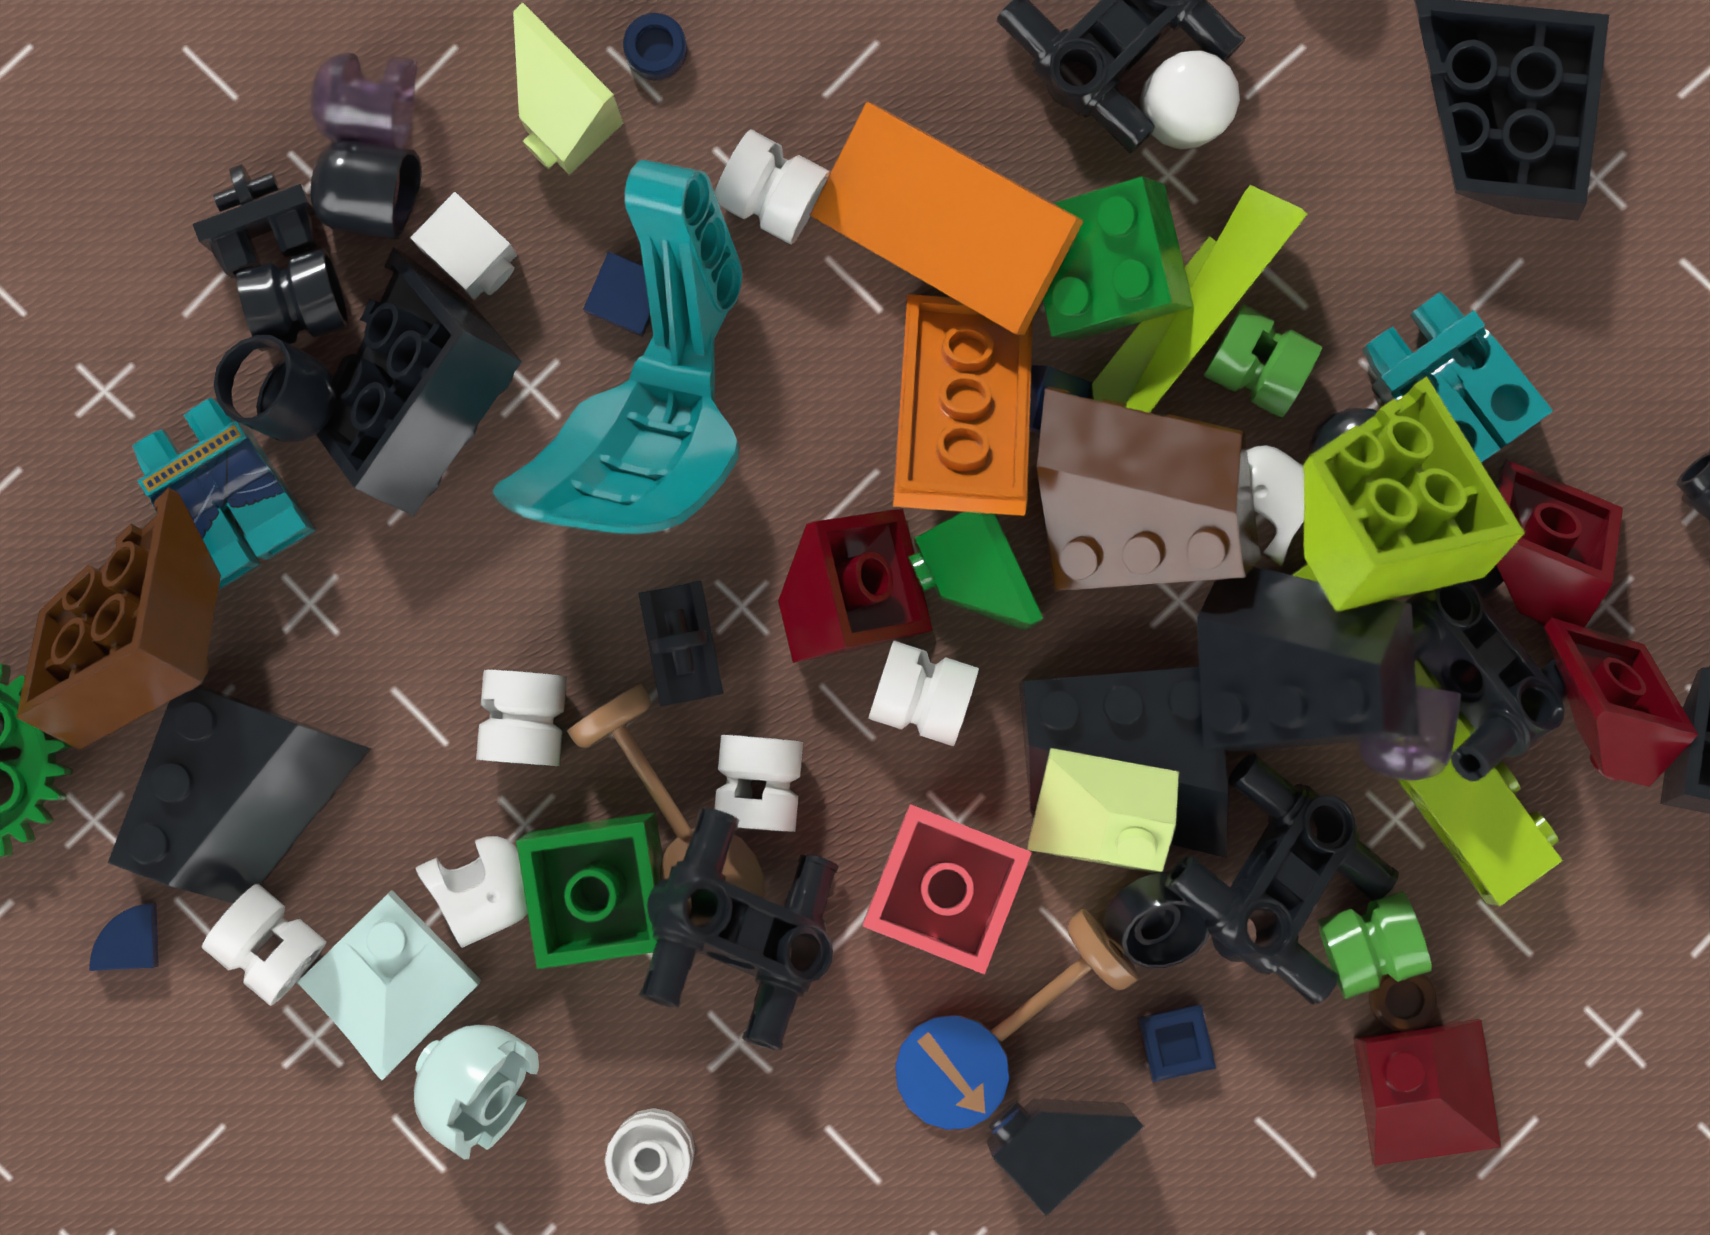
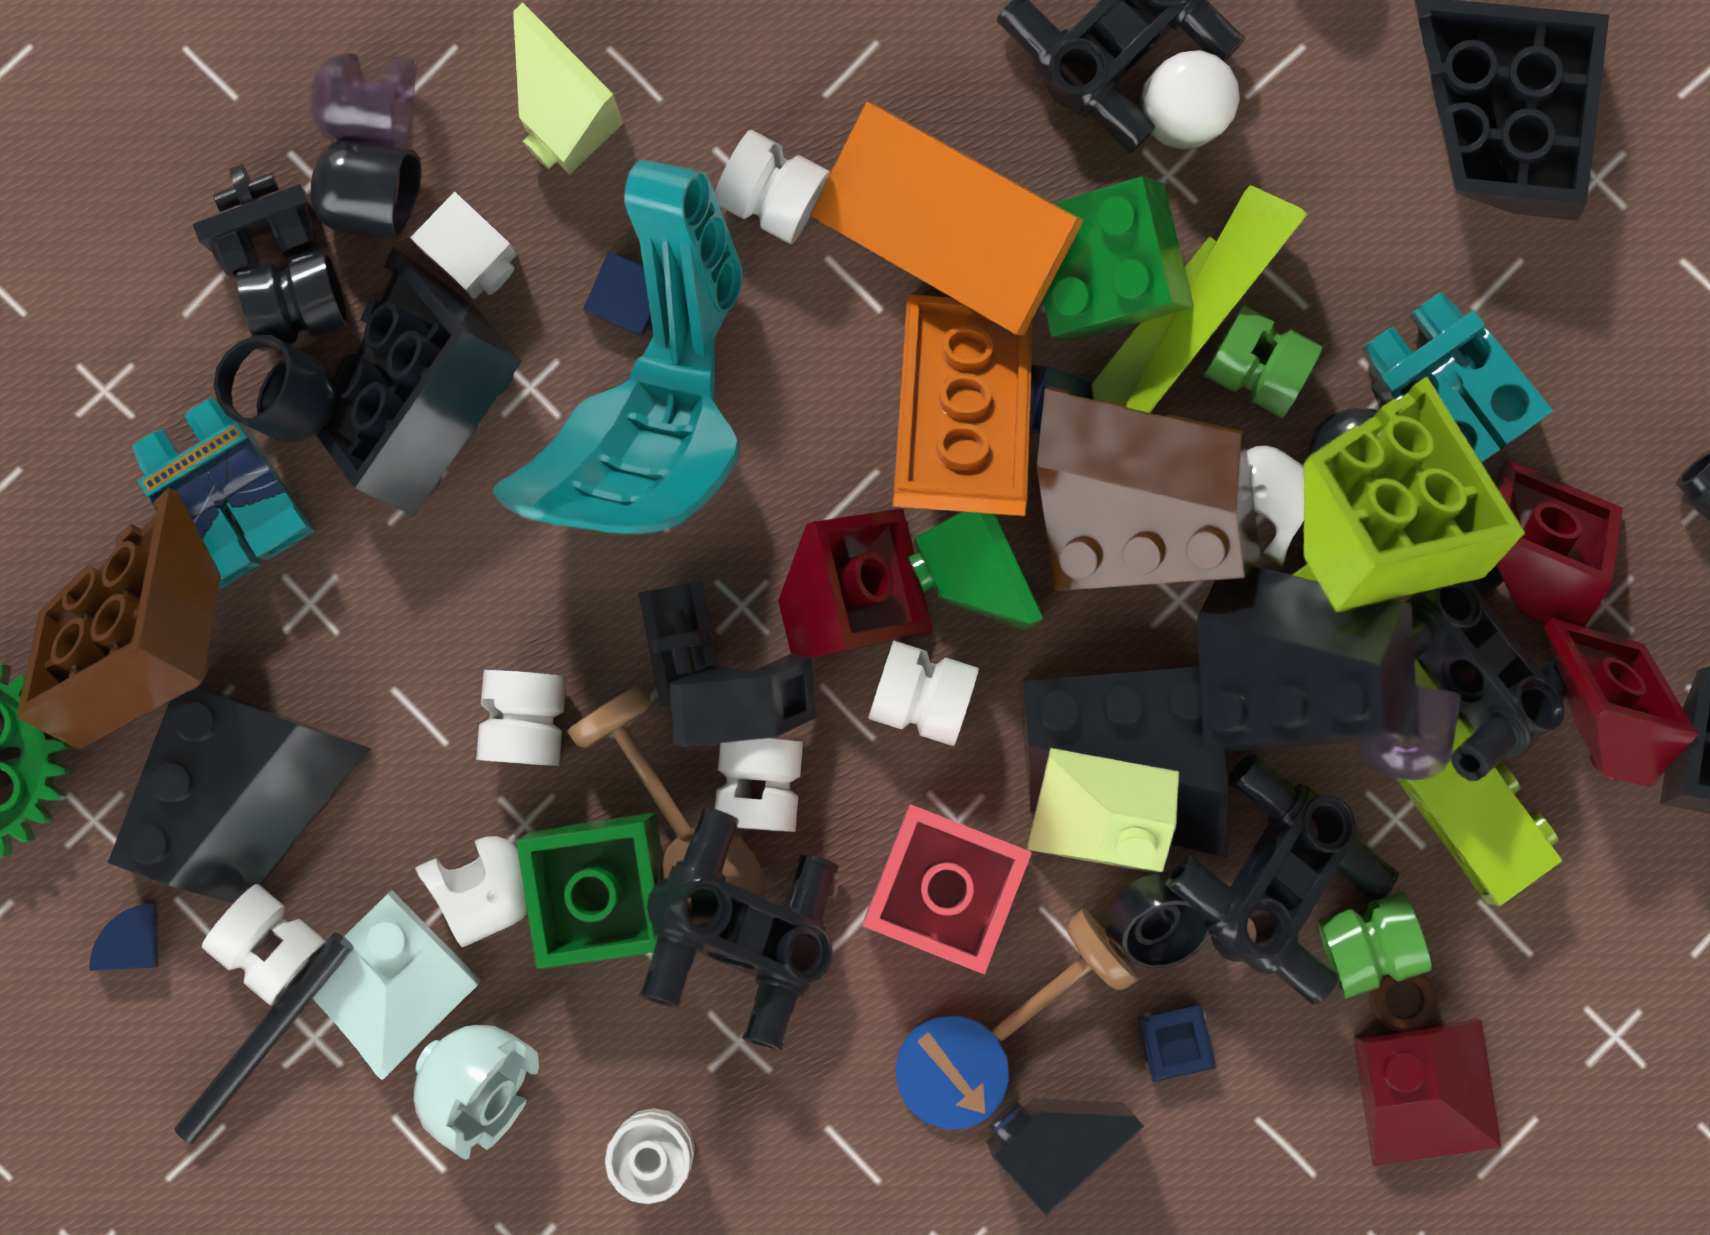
(263, 1038): none -> black bar
(655, 46): dark blue tile -> none
(742, 705): none -> black slope

